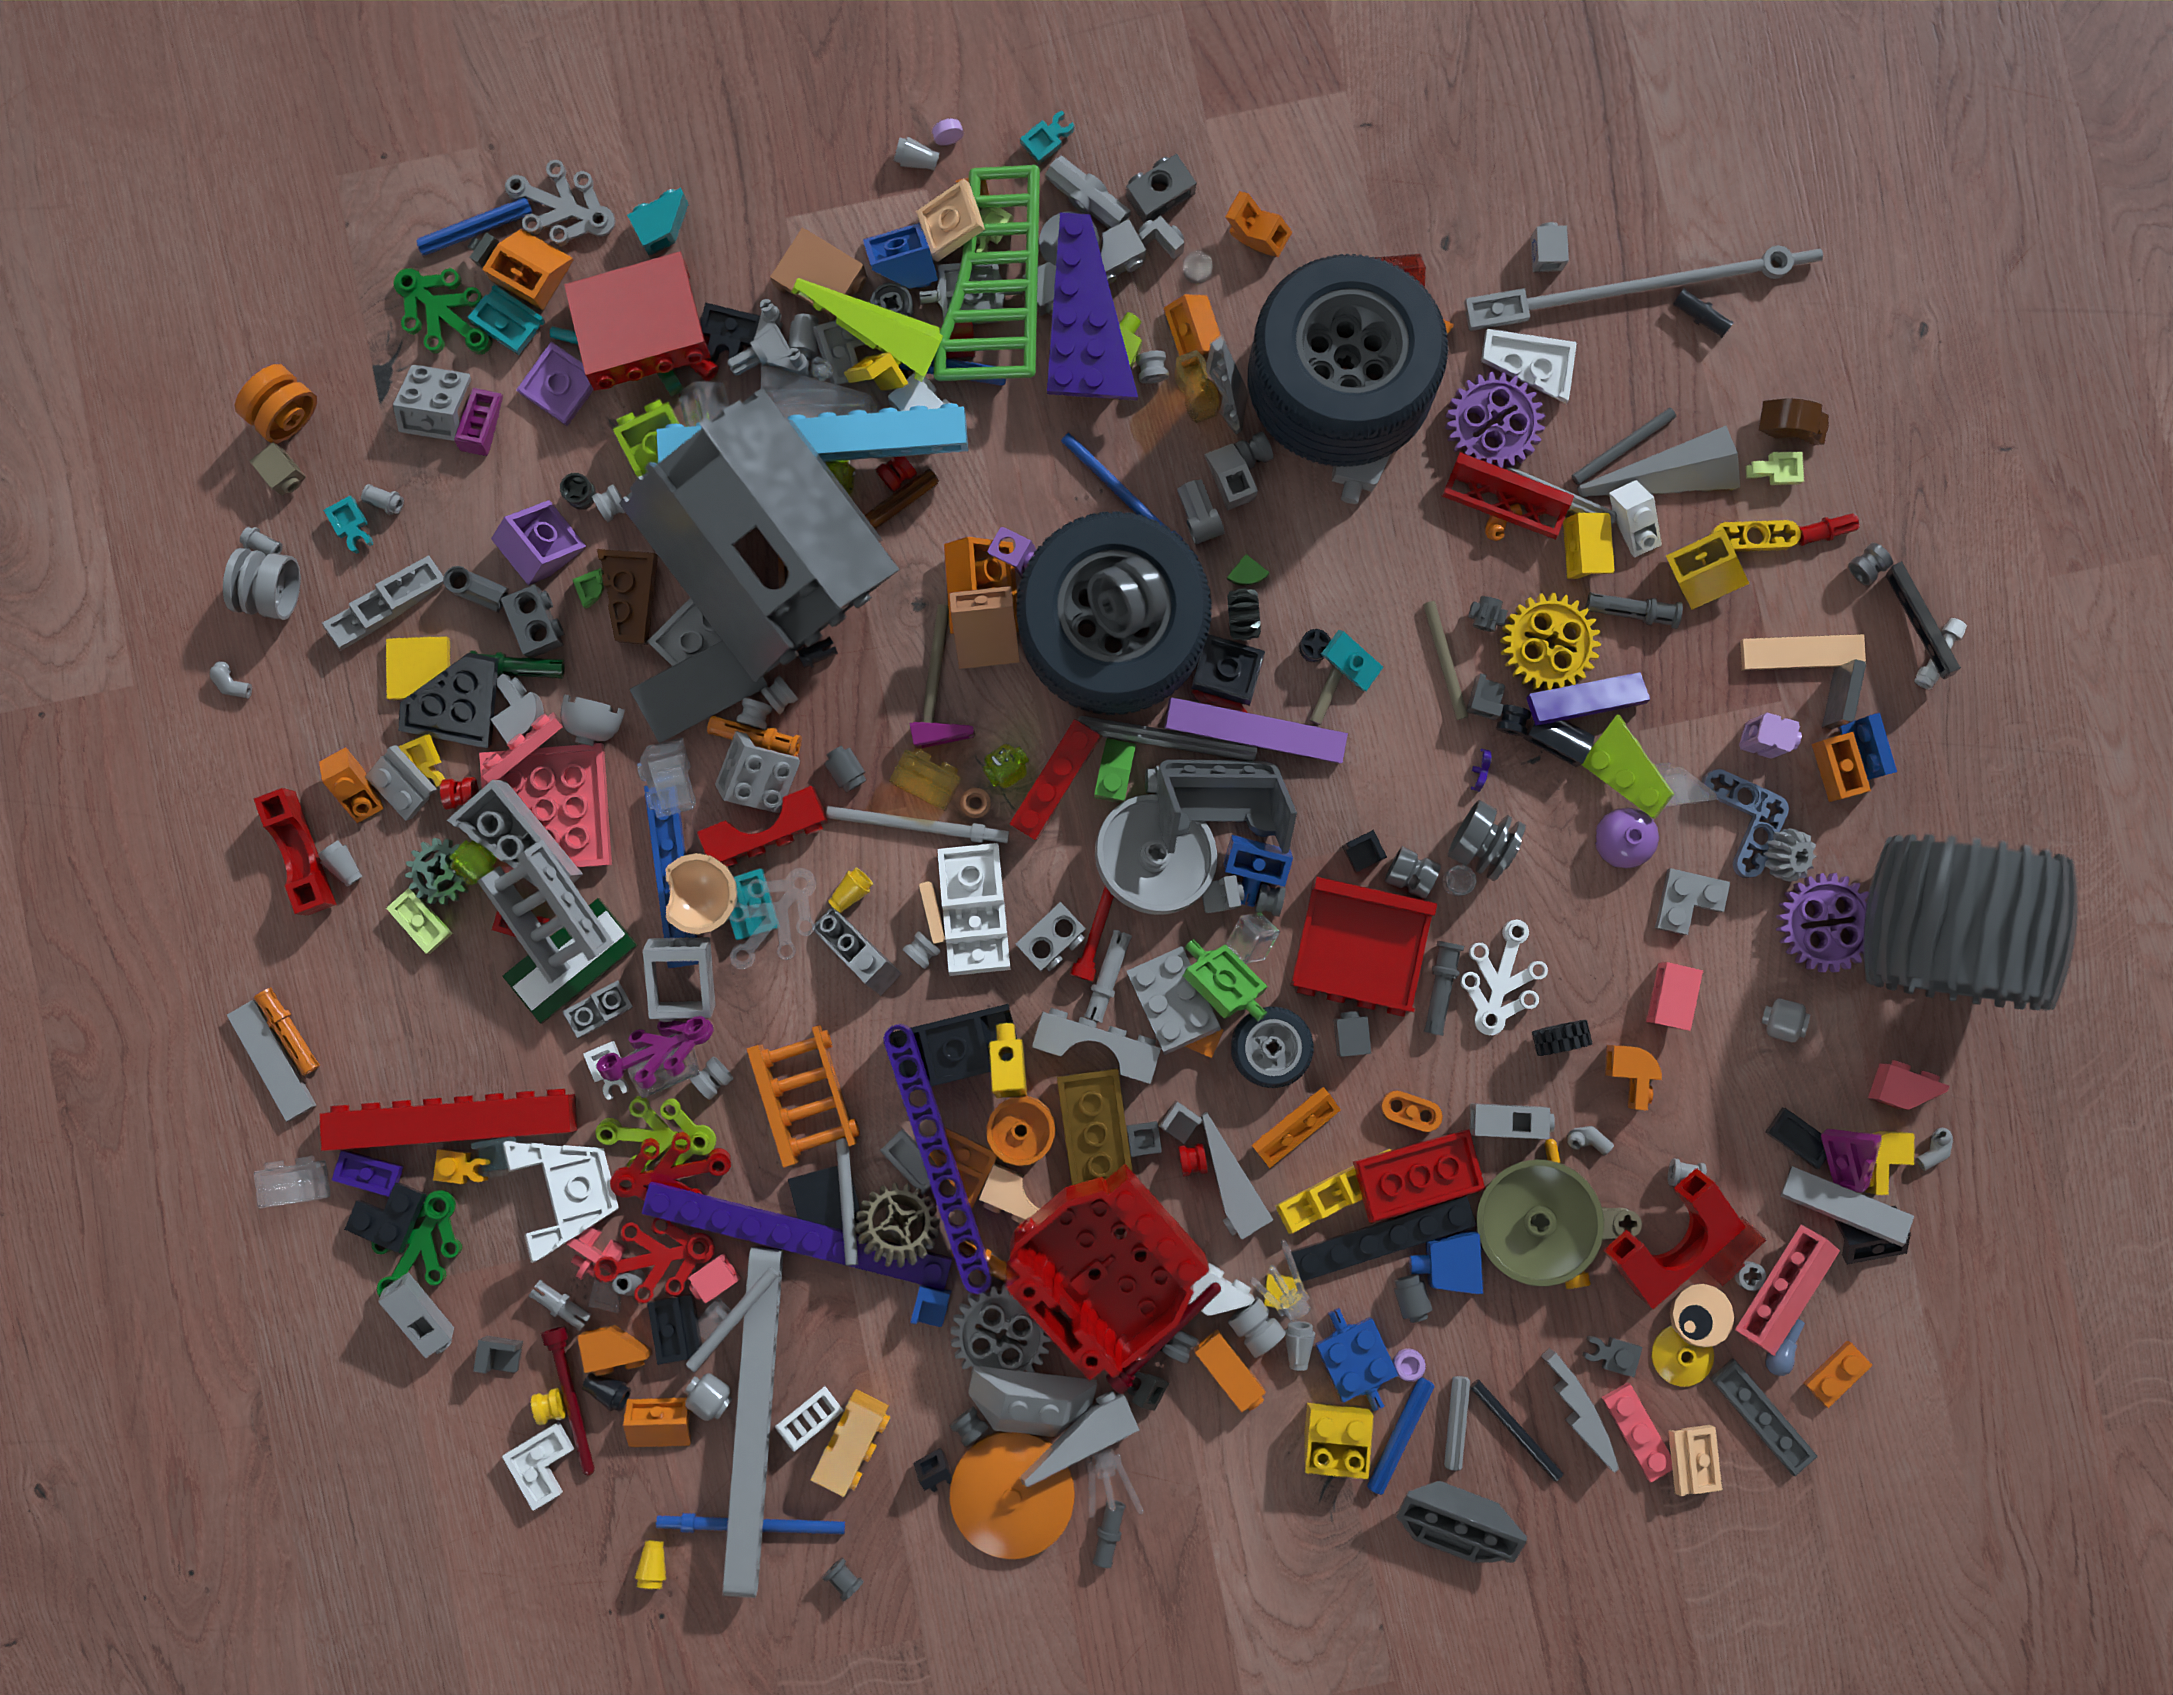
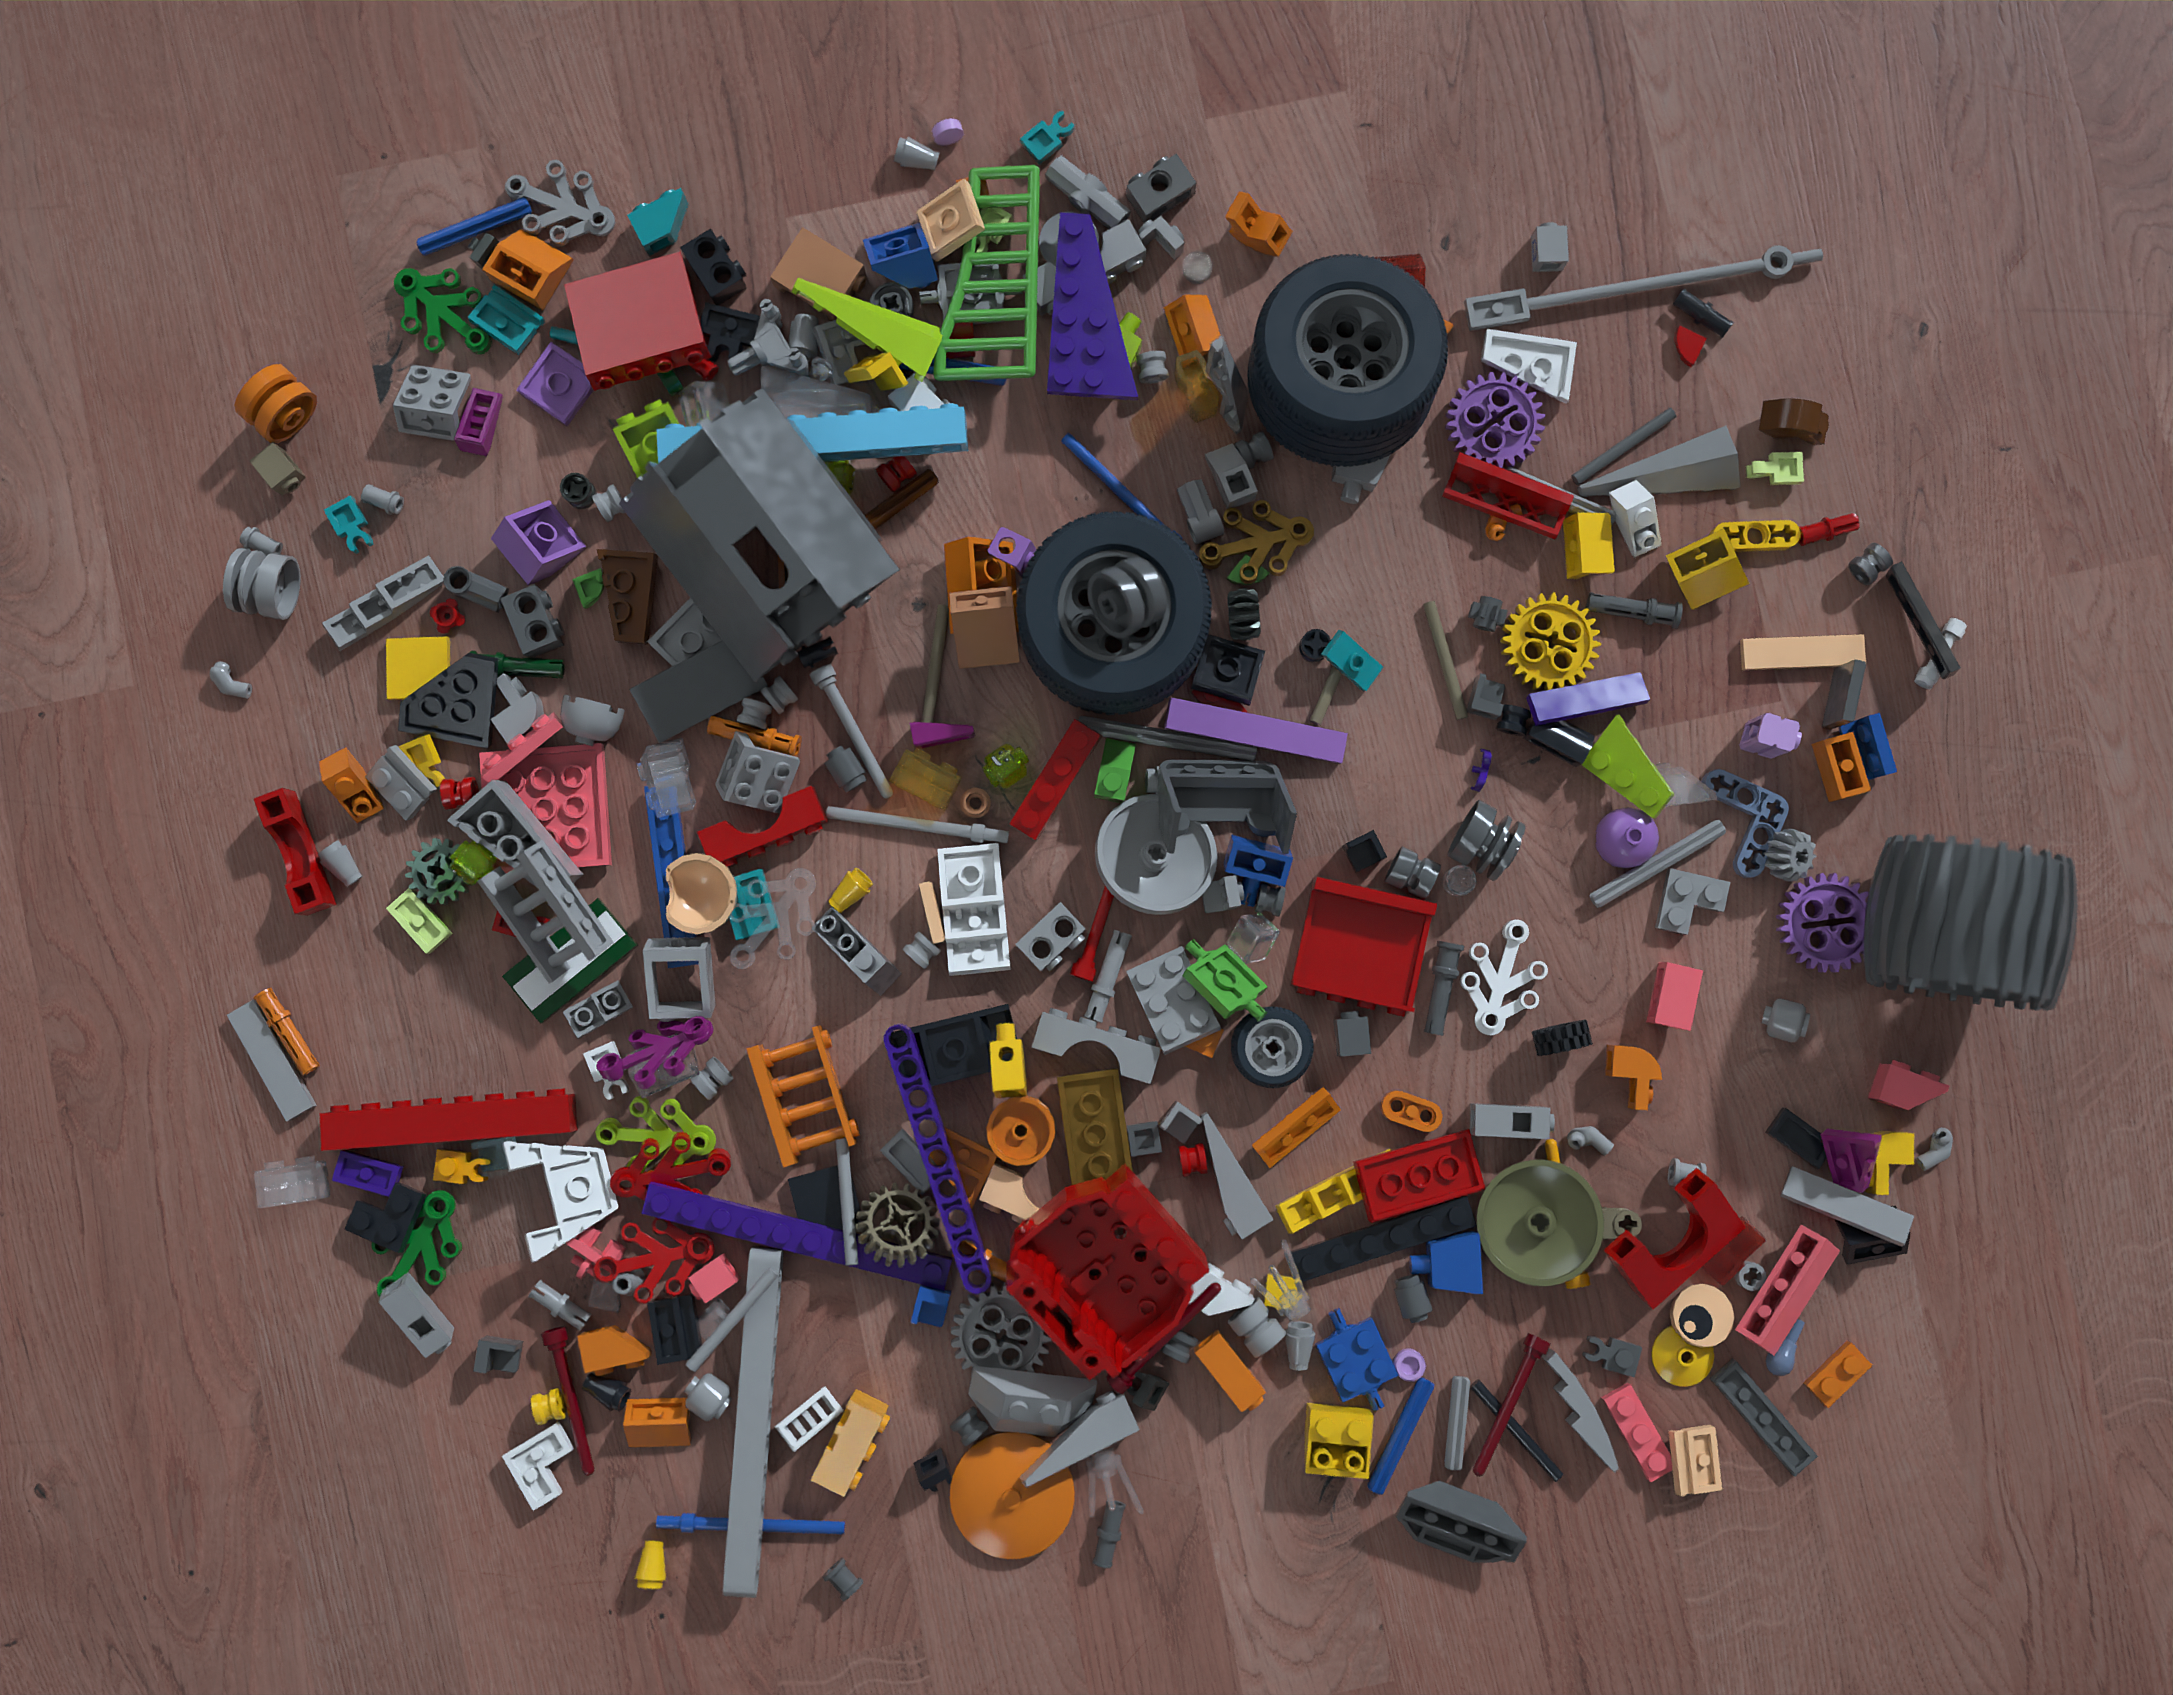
(440, 610): none -> red plate
(710, 269): none -> black brick
(825, 679): none -> light grey piece
(1260, 540): none -> pearl gold plant
(1534, 1349): none -> dark red piece
(1657, 863): none -> light grey axle
(1688, 345): none -> red tile

